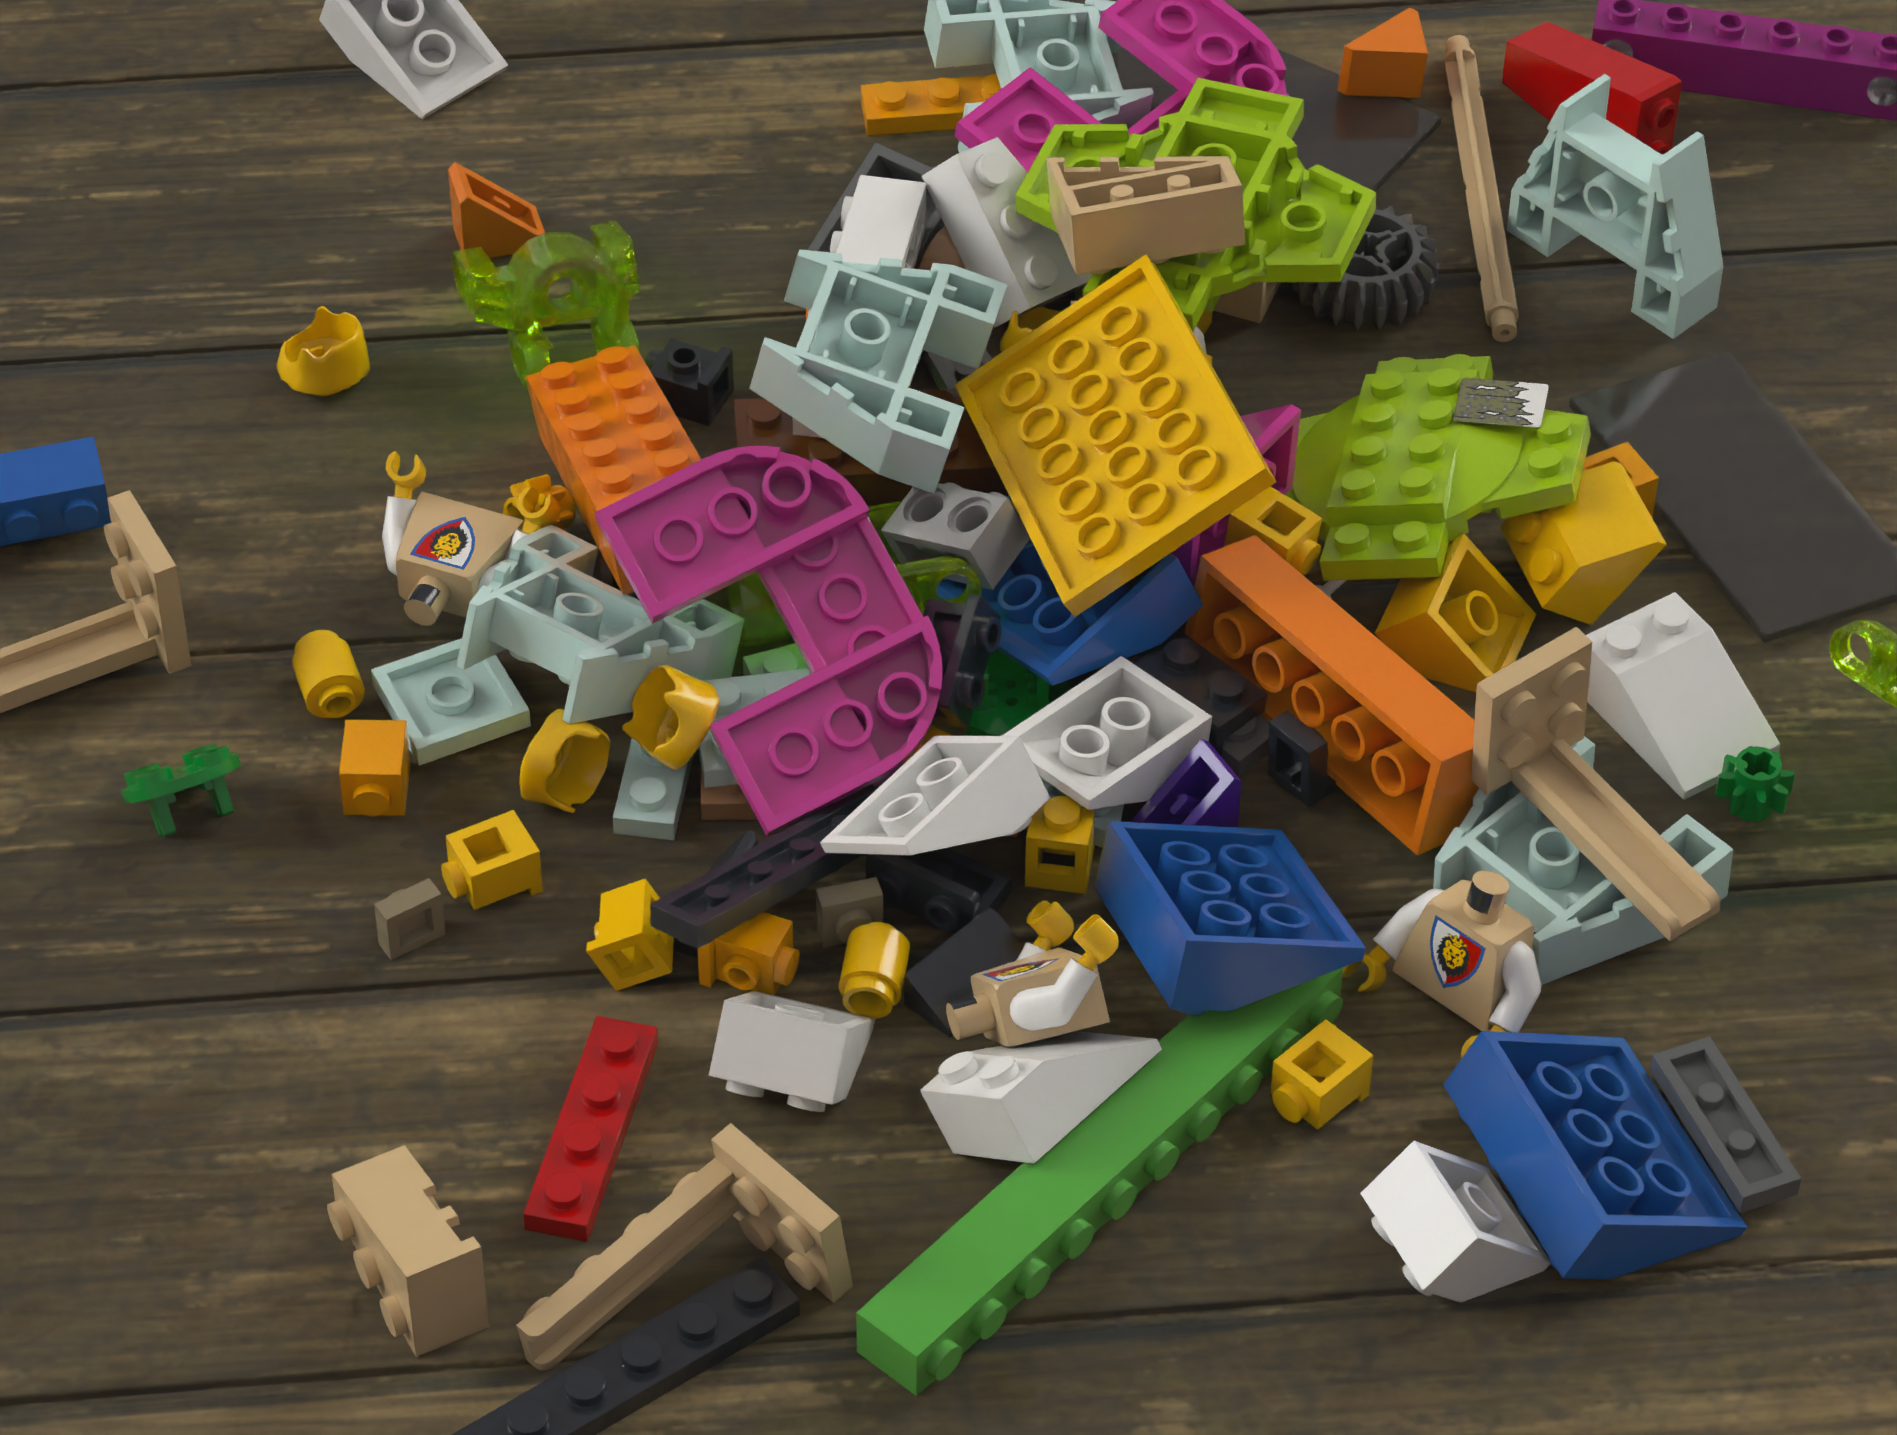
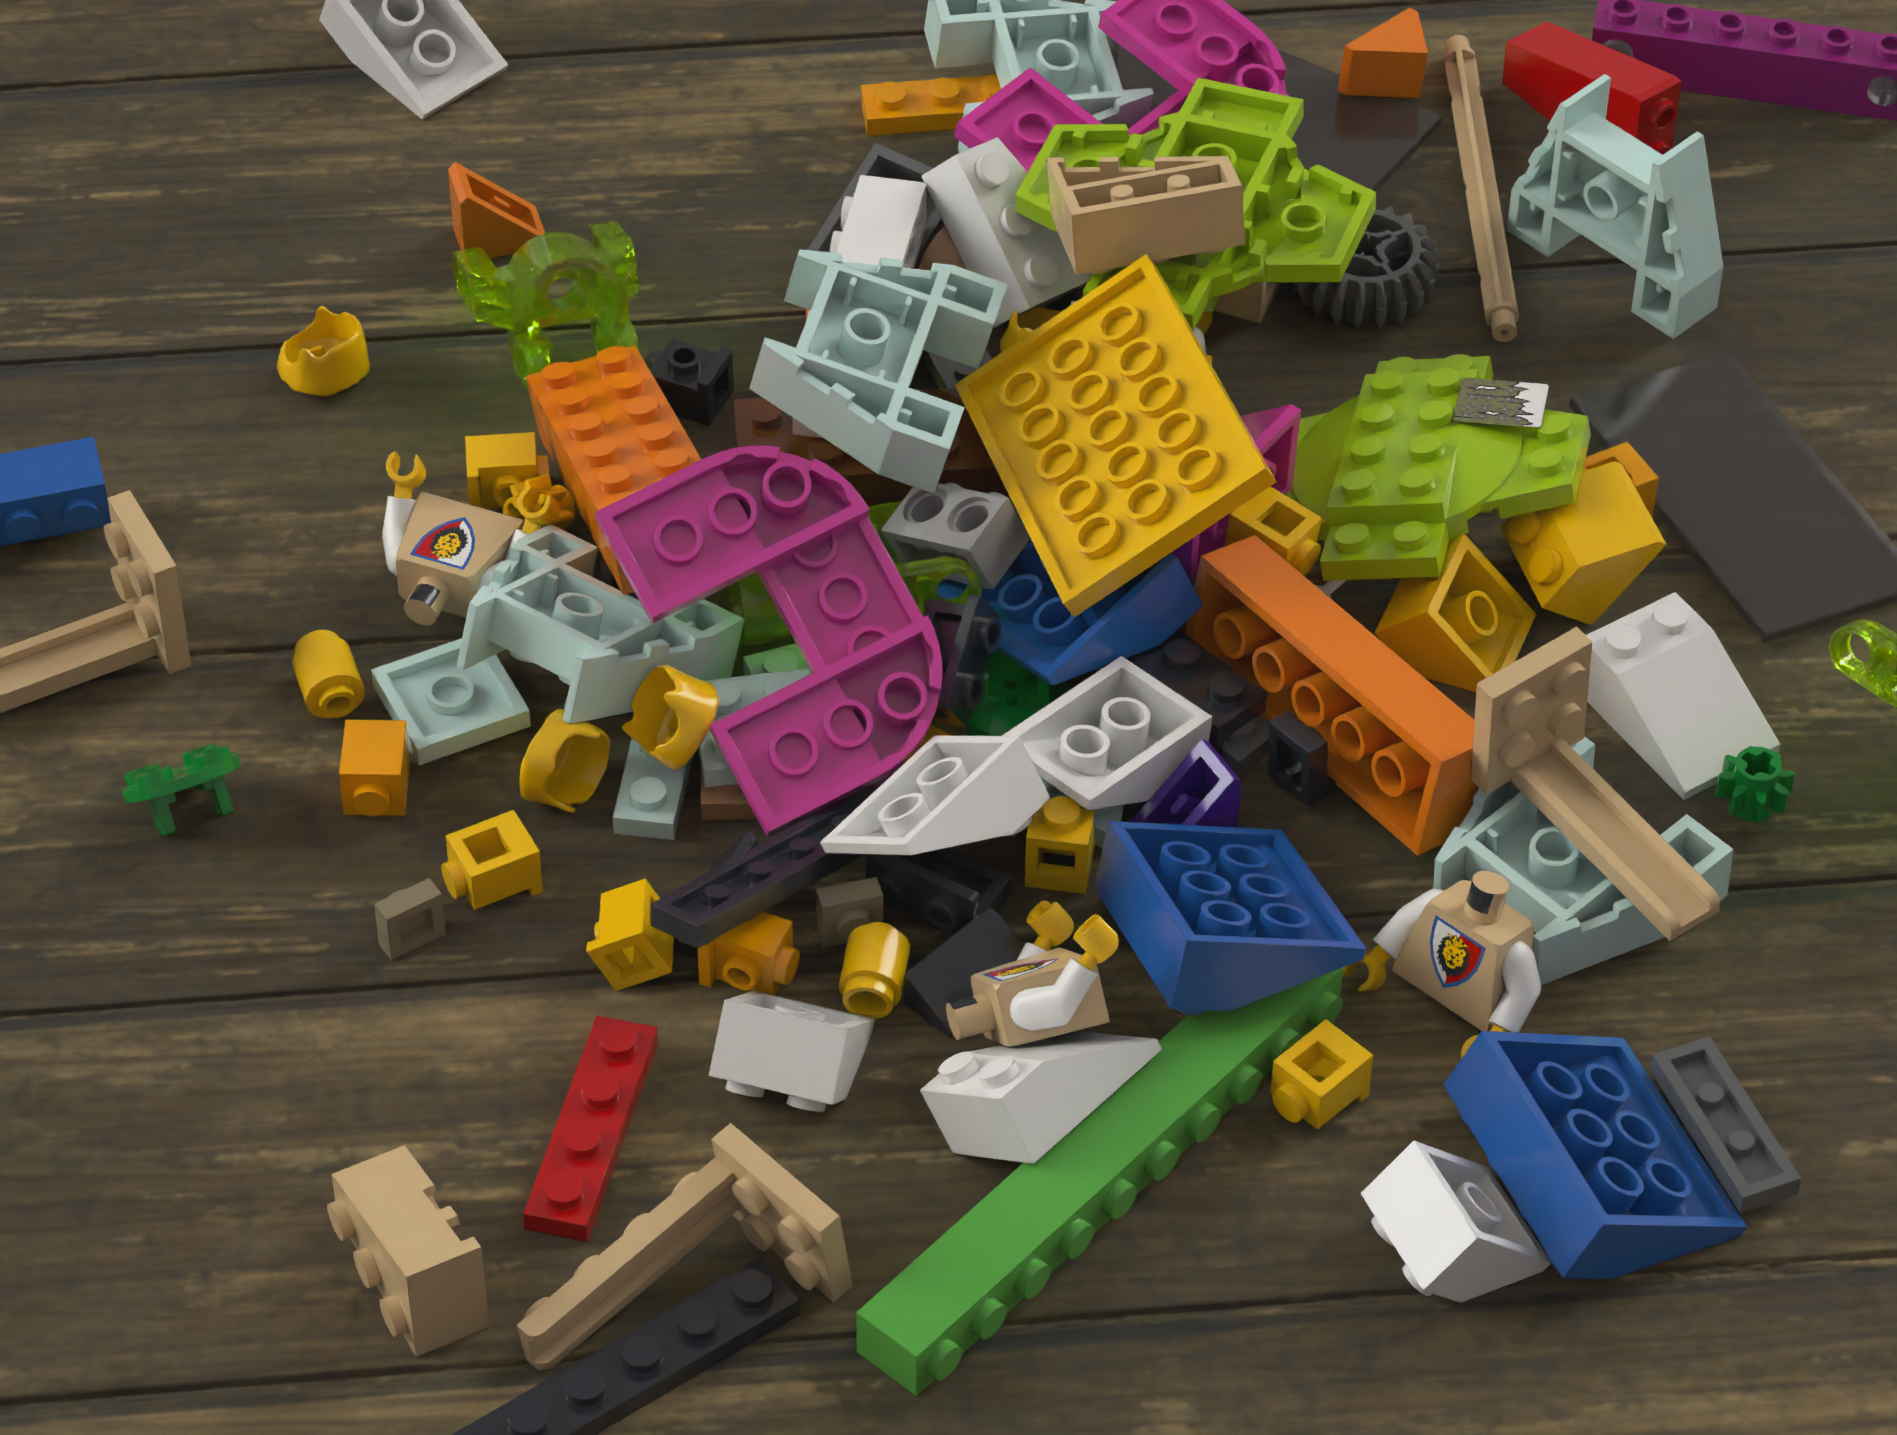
(498, 463): none -> yellow brick

